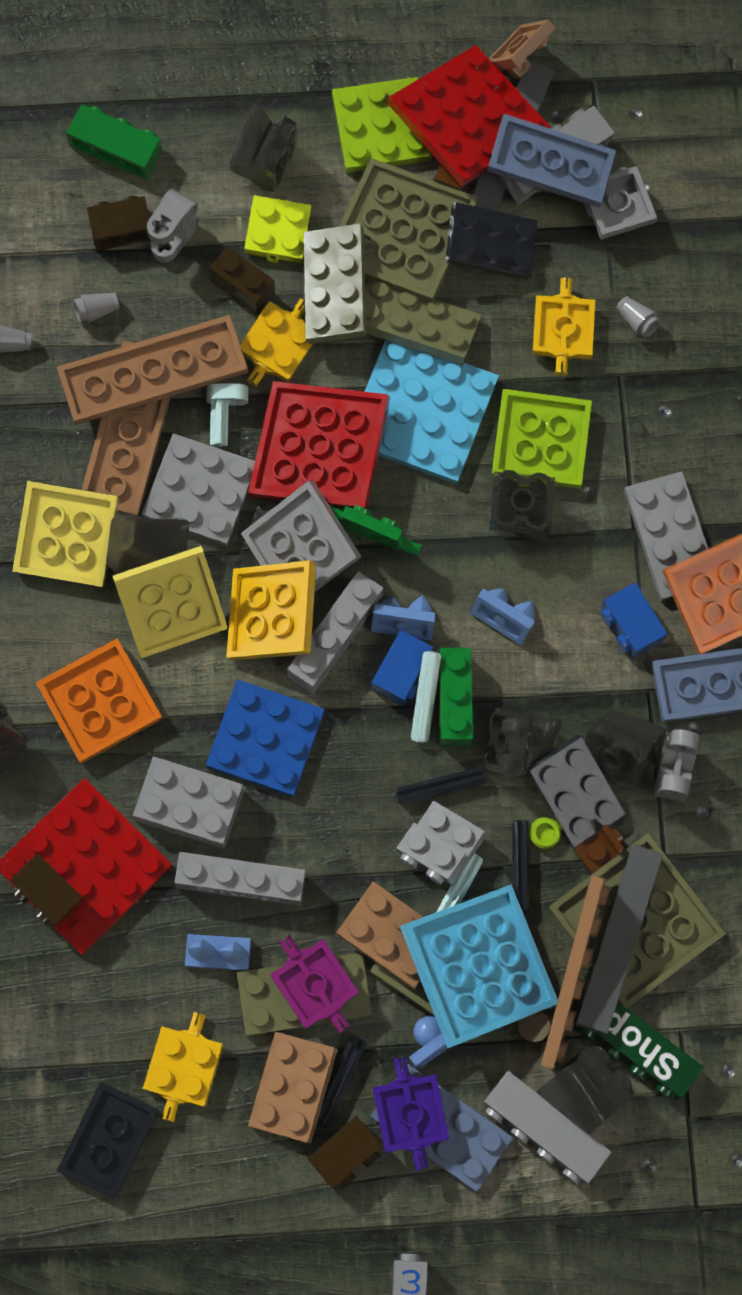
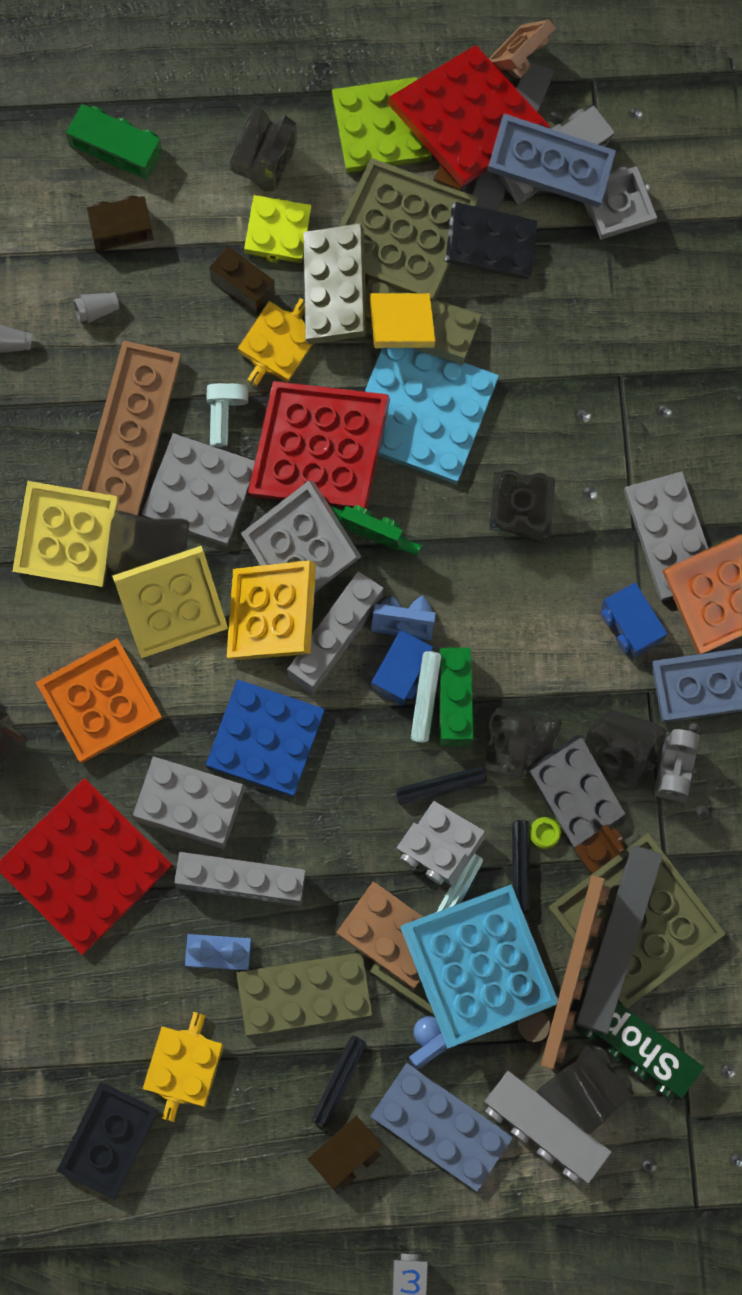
(47, 891): dark brown brick -> none
(152, 369): medium nougat plate -> none
(177, 224): light grey piece -> none
(292, 1087): medium nougat plate -> none
(314, 984): magenta plate -> none
(402, 320): none -> yellow tile
(410, 1113): dark purple plate -> none
(496, 612): medium blue tile -> none
(542, 436): lime plate -> none
(563, 327): yellow plate -> none
(639, 317): light grey cone -> none

